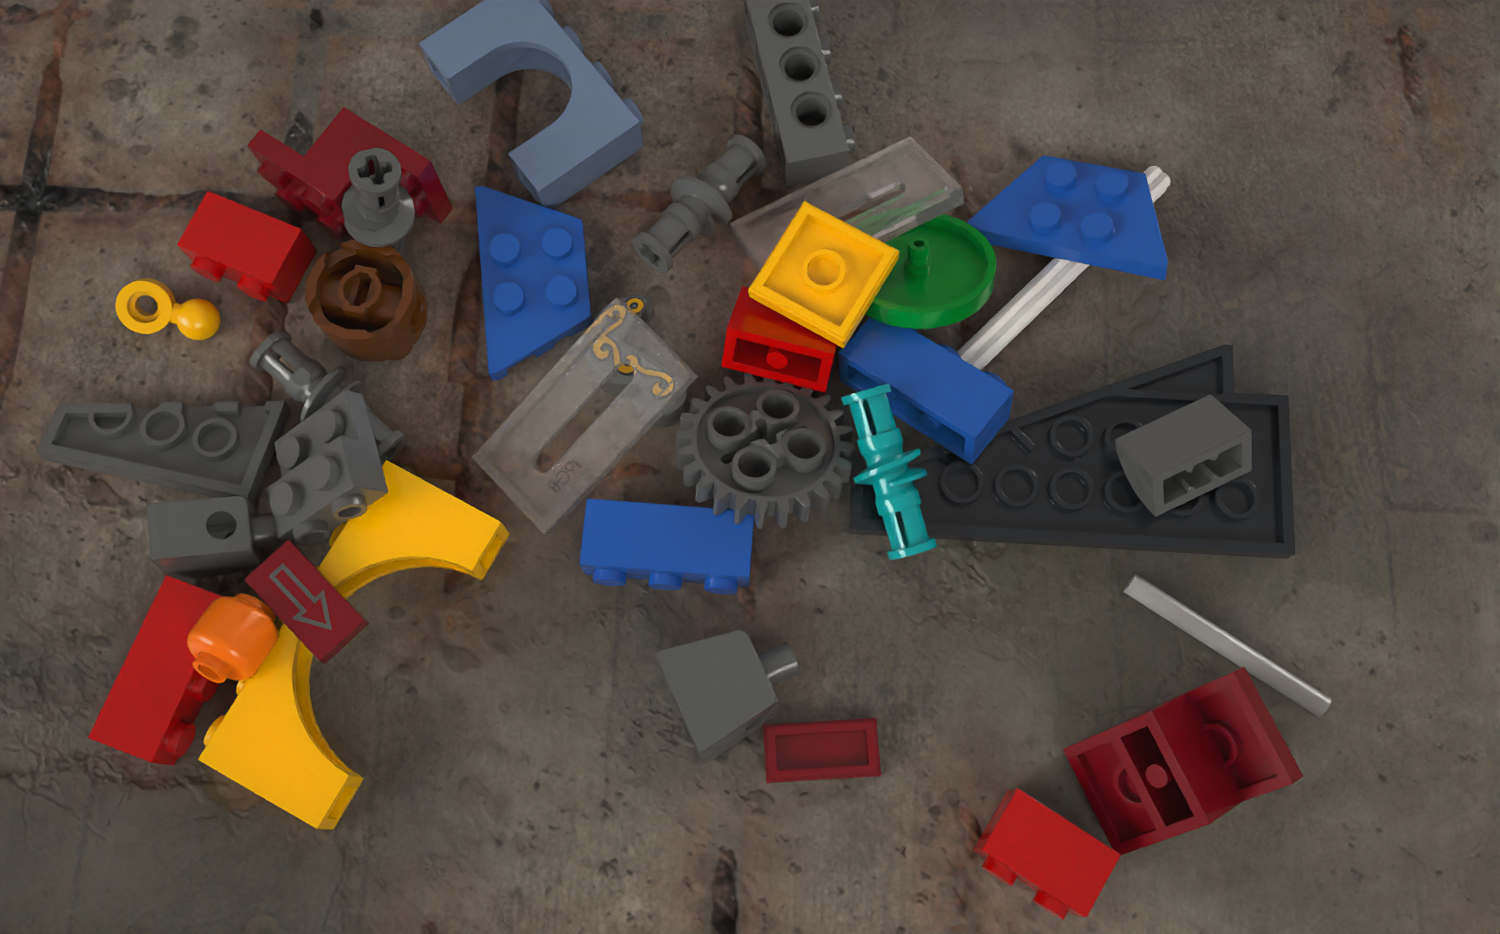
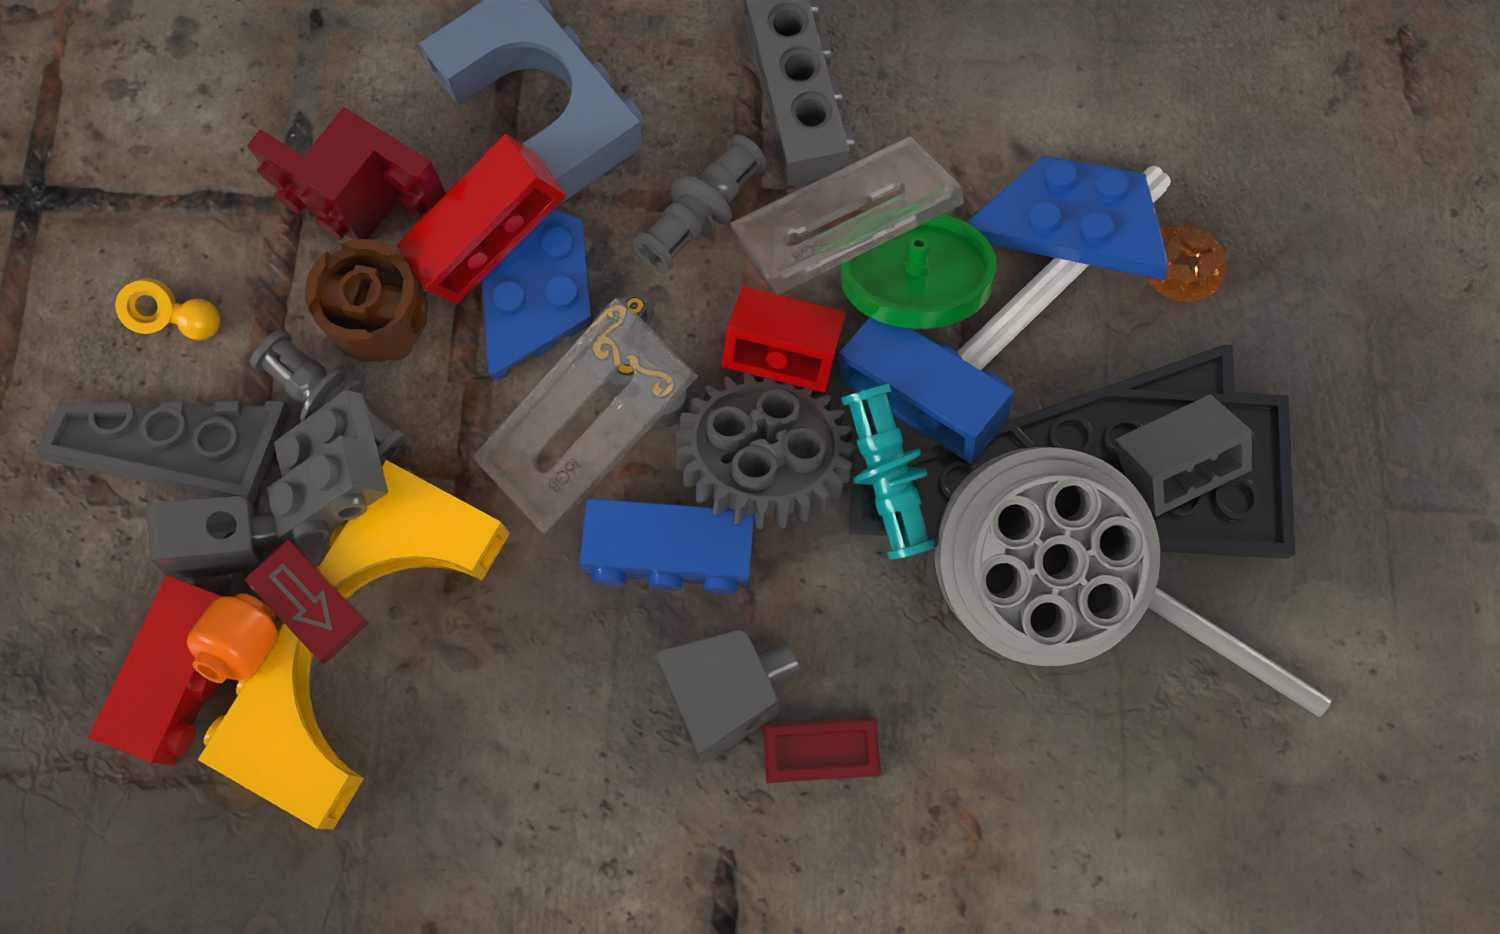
(246, 247): red brick -> none
(375, 205): dark grey piece -> none
(480, 220): none -> red brick
(824, 274): yellow plate -> none
(972, 544): none -> light grey wheel
(1046, 854): red brick -> none
(1182, 763): dark red bracket -> none
(1207, 274): none -> clear orange gear

